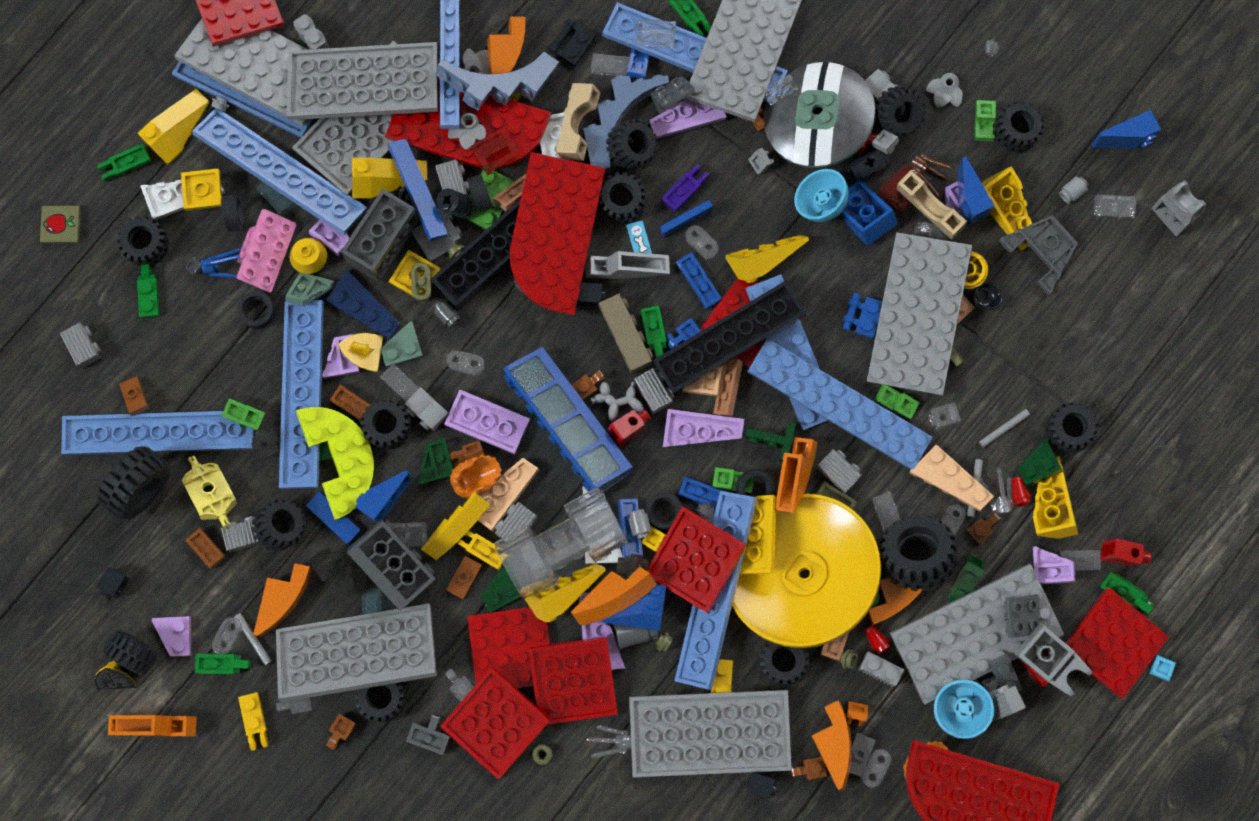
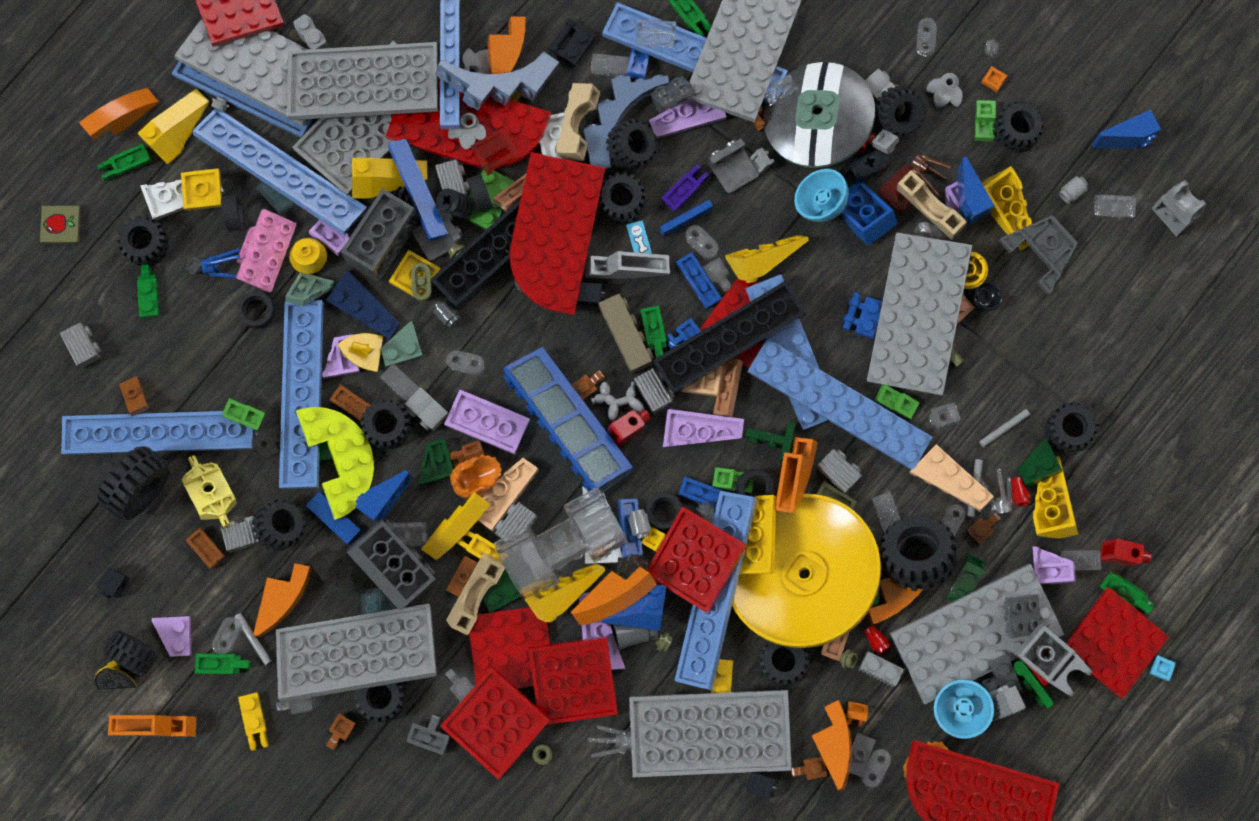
(119, 113): none -> orange slope
(466, 607): none -> tan arch
(717, 272): none -> clear plate
(732, 166): none -> flat silver bracket
(926, 38): none -> clear plate
(994, 79): none -> orange tile
(1032, 684): none -> green hinge

